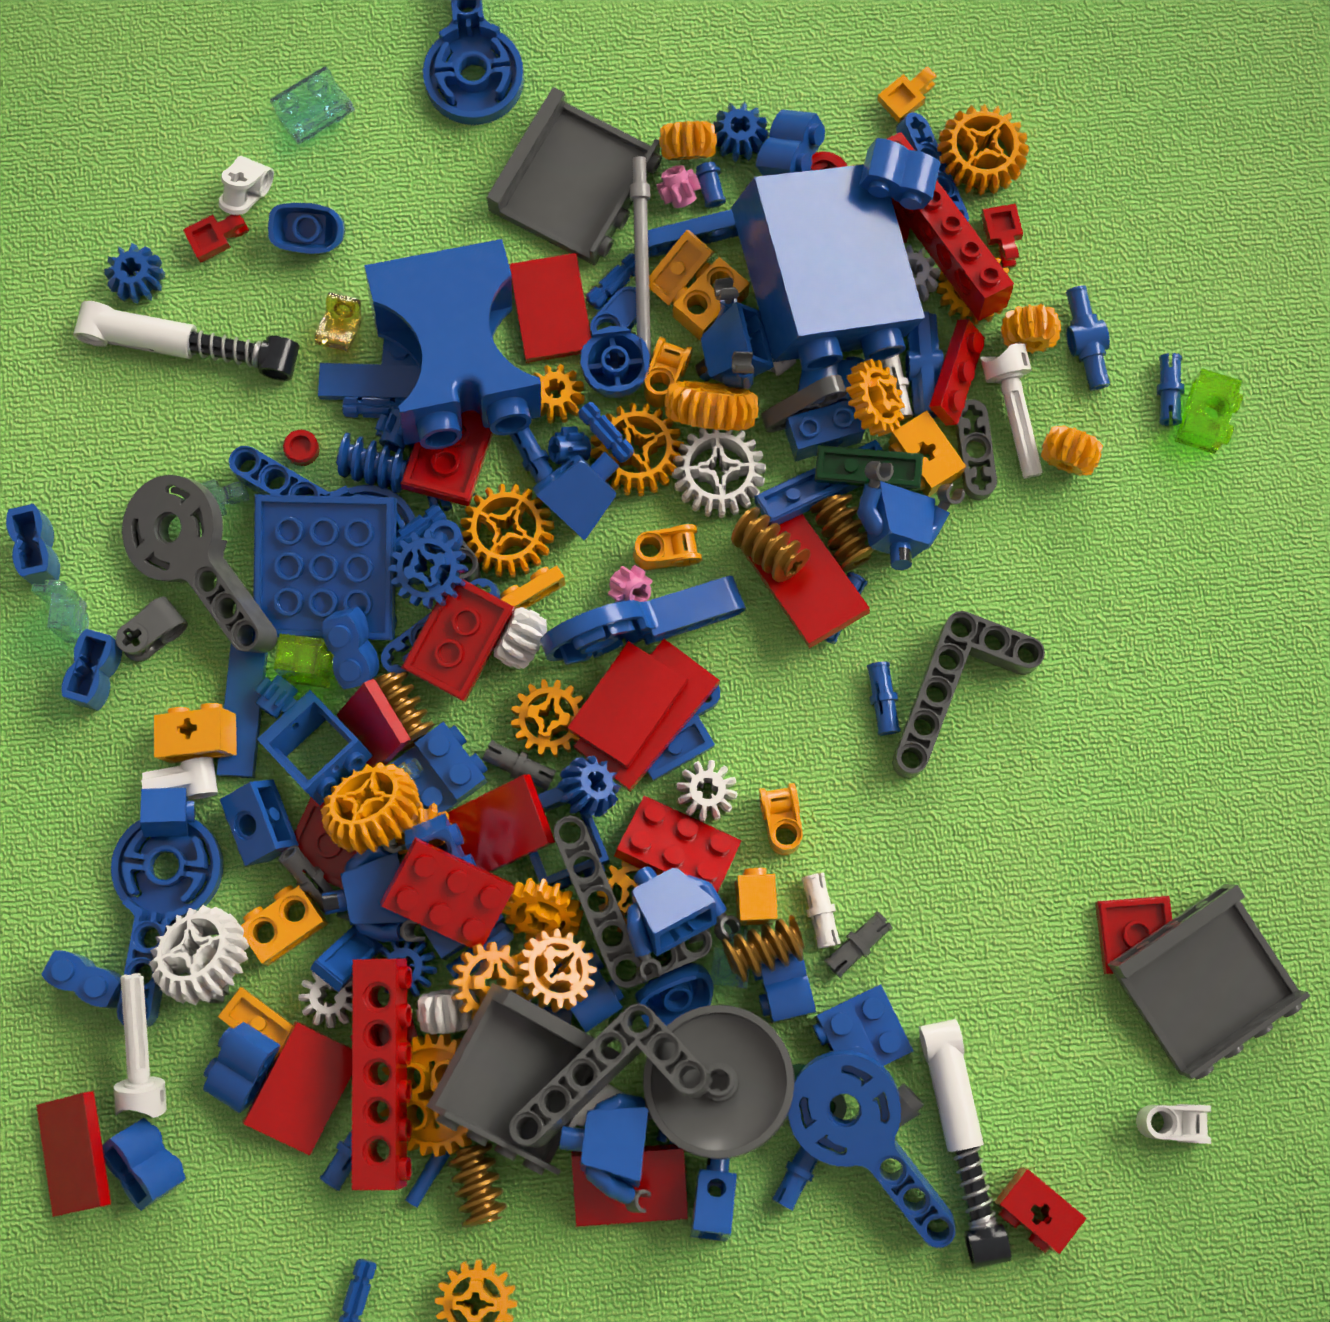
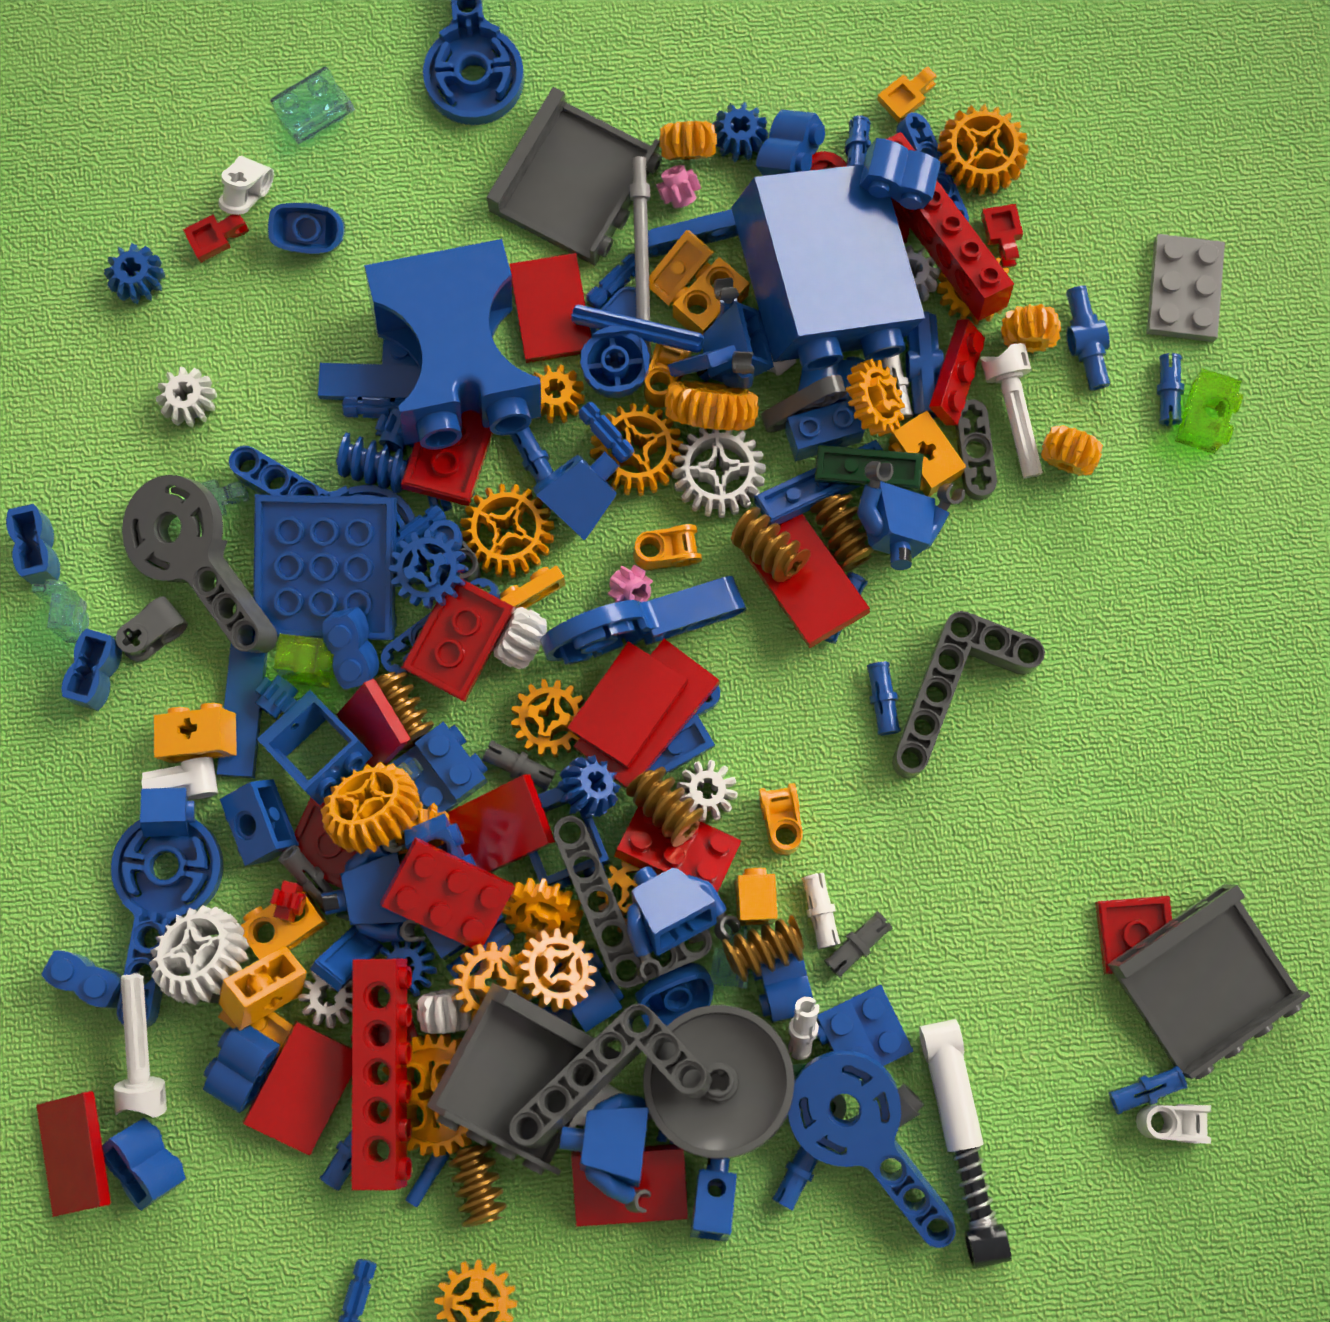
(103, 325): piece -> none
(197, 401): none -> white gear
(262, 987): none -> light orange brick
(288, 901): none -> red plate
(301, 447): red tile -> none
(339, 322): clear yellow bracket -> none
(568, 444): blue gear -> none
(645, 329): none -> blue axle
(665, 805): none -> pearl gold piece
(702, 361): none -> blue tile
(710, 184): blue pin -> none
(803, 1028): none -> white pin
(858, 140): none -> blue pin
(1060, 1218): red brick -> none
(1170, 1082): none -> blue pin
(1185, 287): none -> light grey plate

